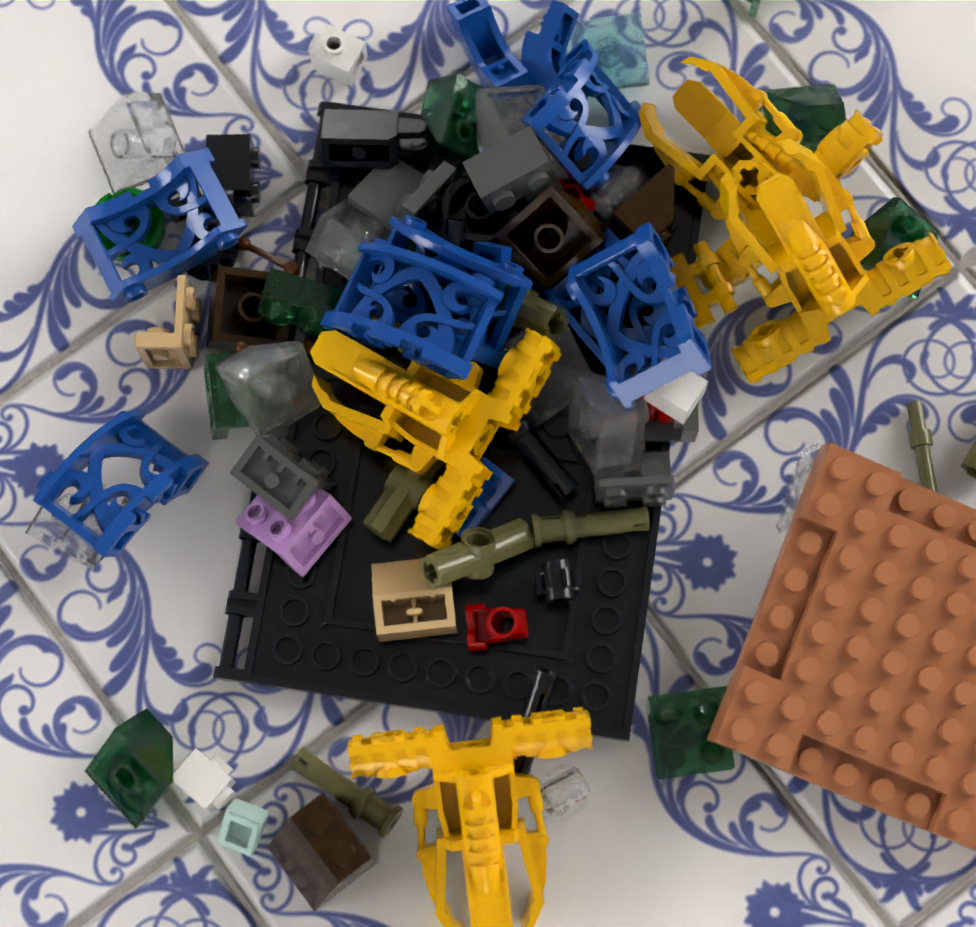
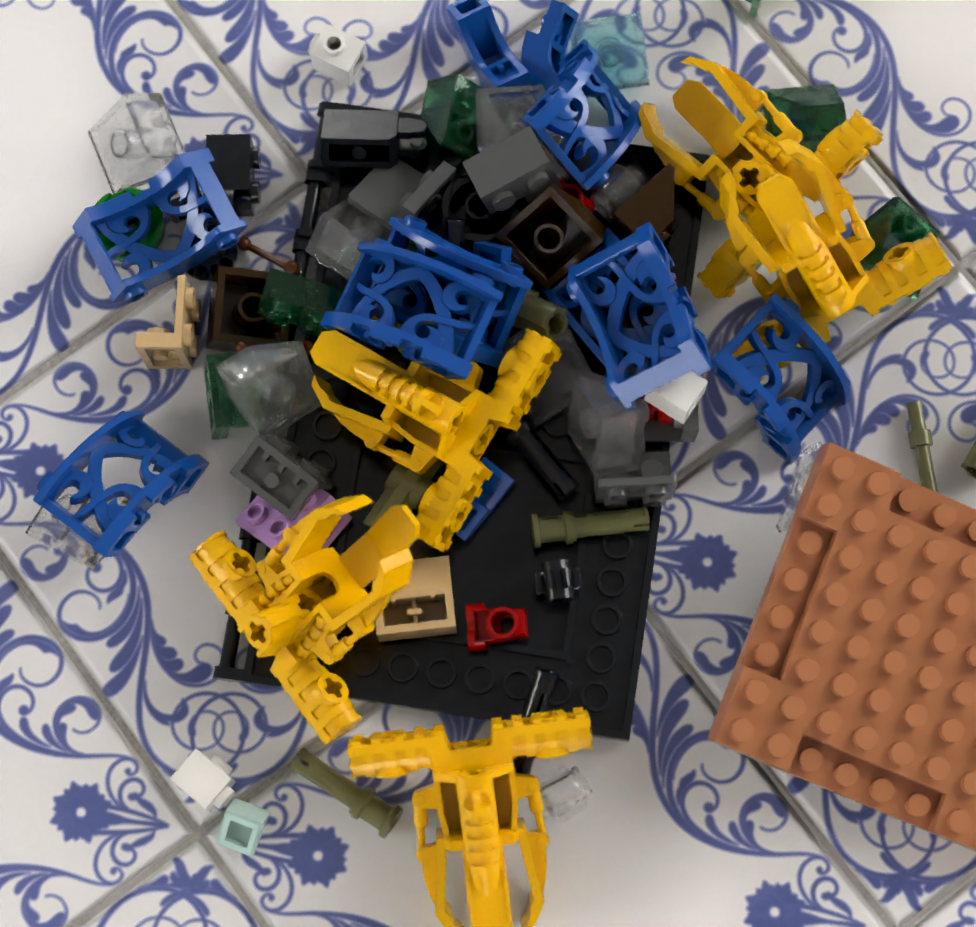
(135, 766): clear green slope -> none
(312, 600): none -> yellow piece
(320, 851): dark brown slope -> none
(476, 553): olive piece -> none
(680, 733): clear green bracket -> none
(721, 292): yellow plate -> none
(824, 384): none -> blue fence

